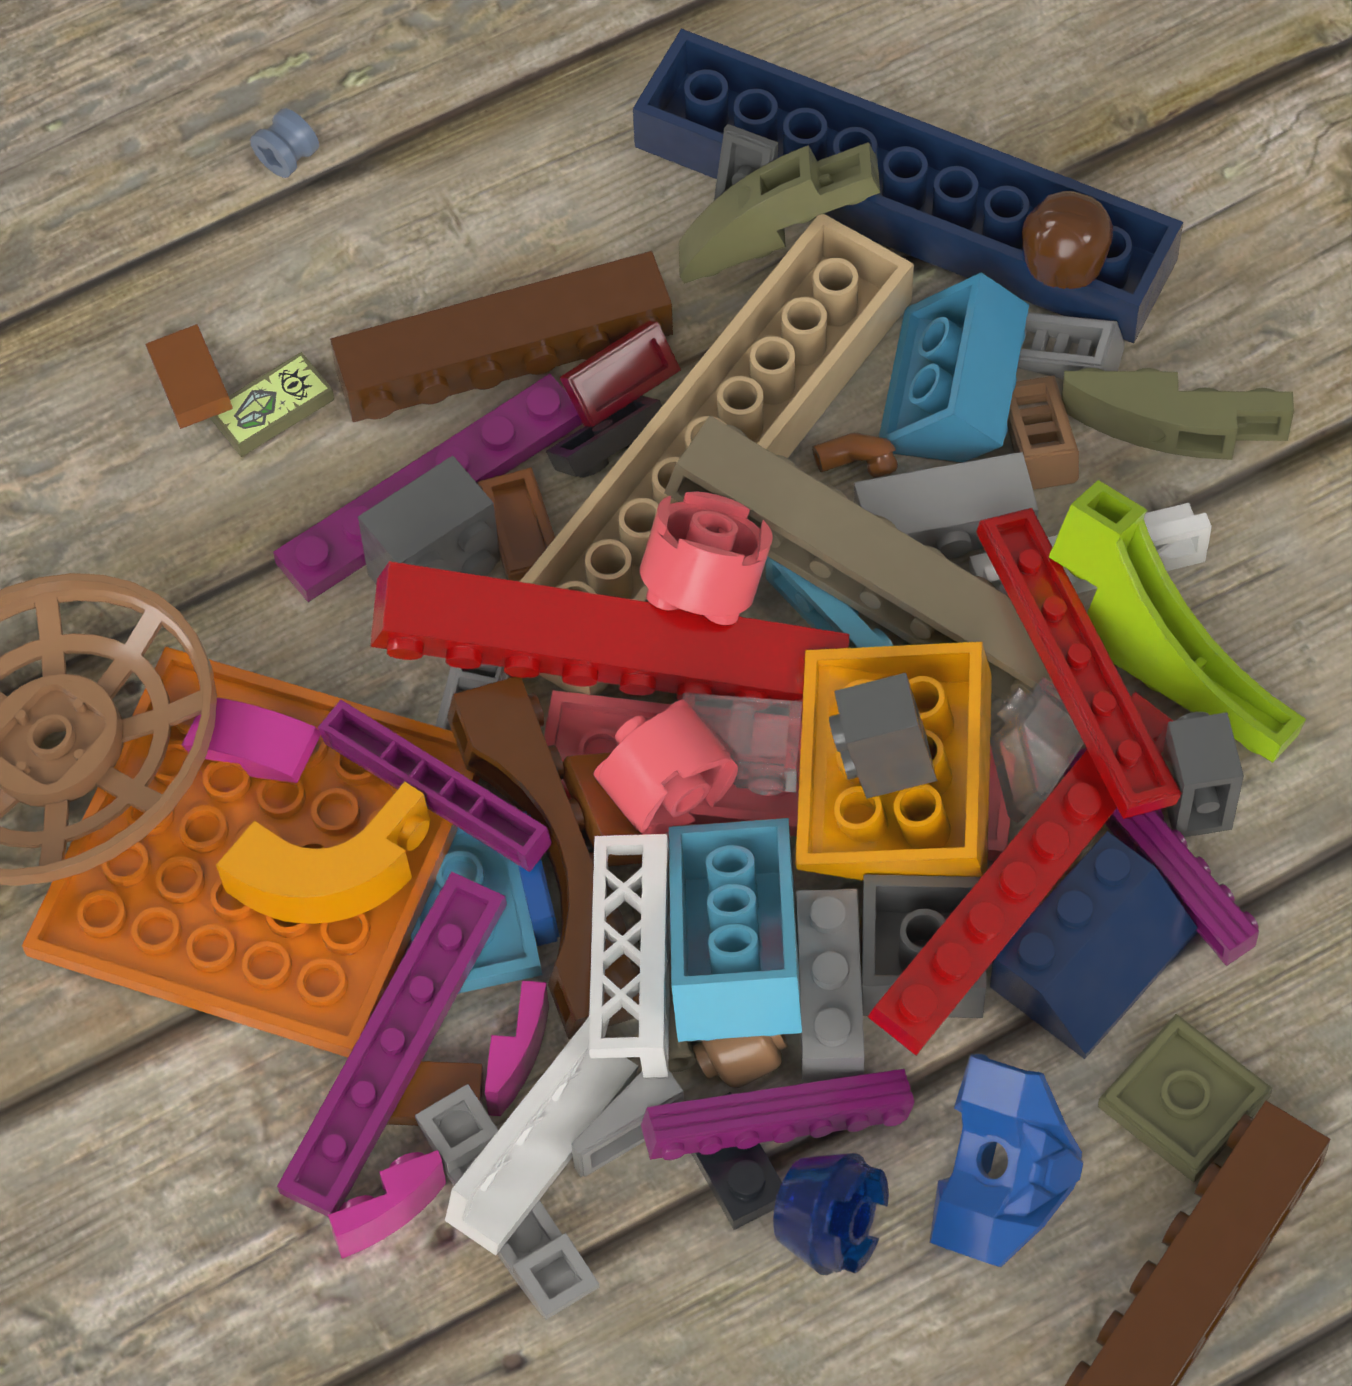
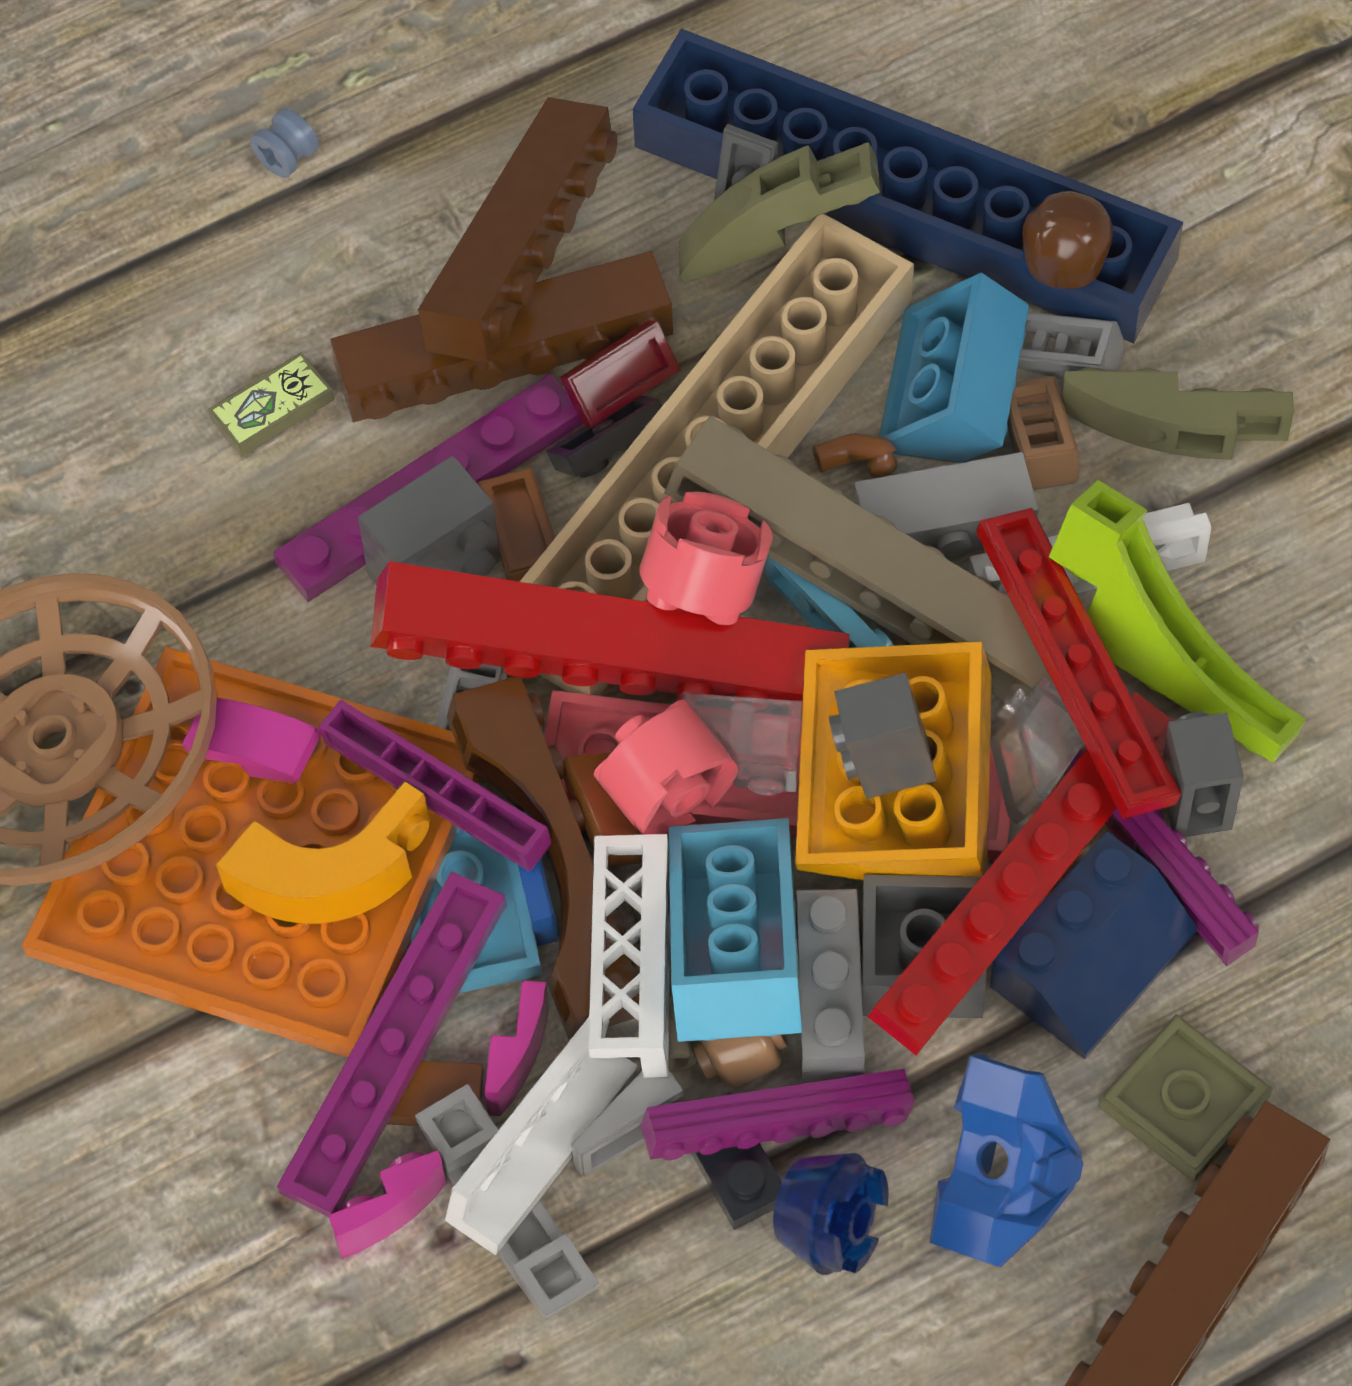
(189, 376): dark orange tile -> none
(517, 230): none -> reddish brown brick

